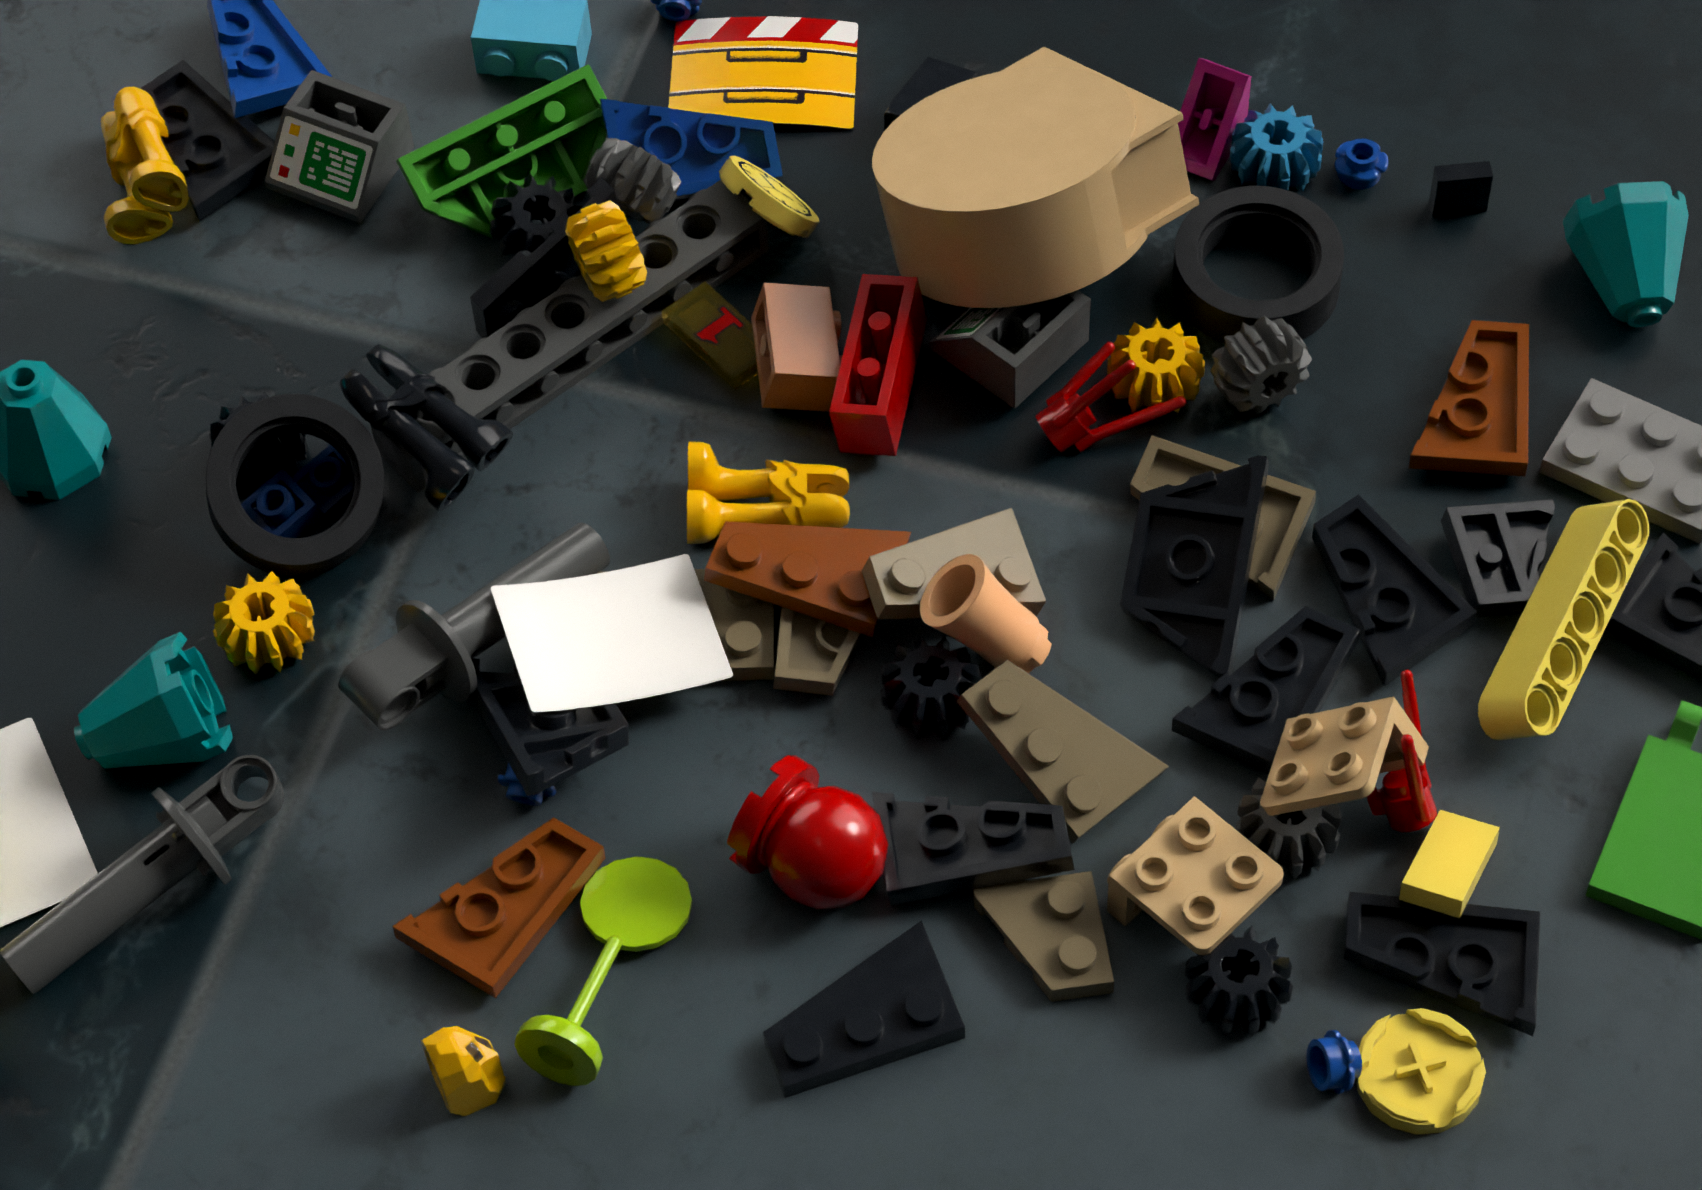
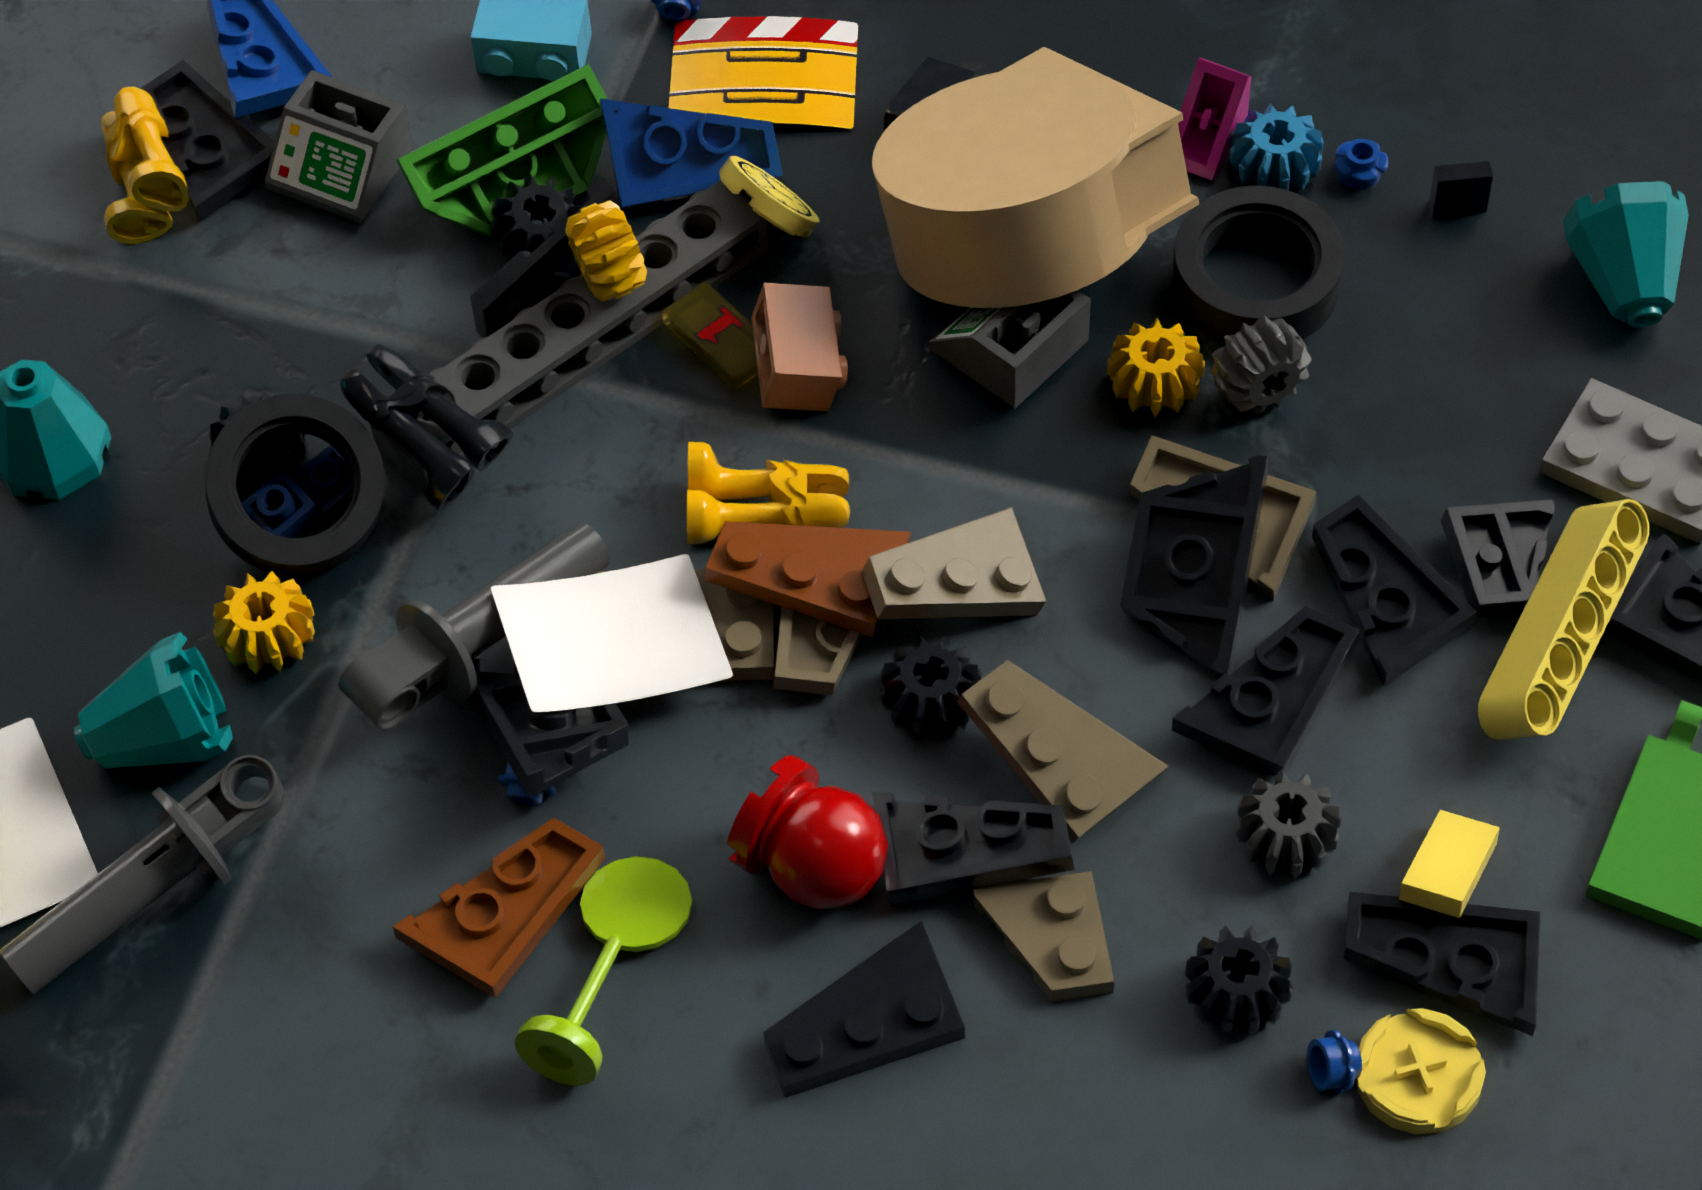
(464, 1069): yellow rock -> none
(641, 181): dark grey gear -> none
(878, 365): red brick -> none
(983, 615): light nougat plant -> none
(1068, 414): red plant -> none
(1193, 878): tan bracket -> none
(1337, 755): tan bracket -> none
(1406, 791): red plant -> none
(1482, 407): dark orange wing -> none

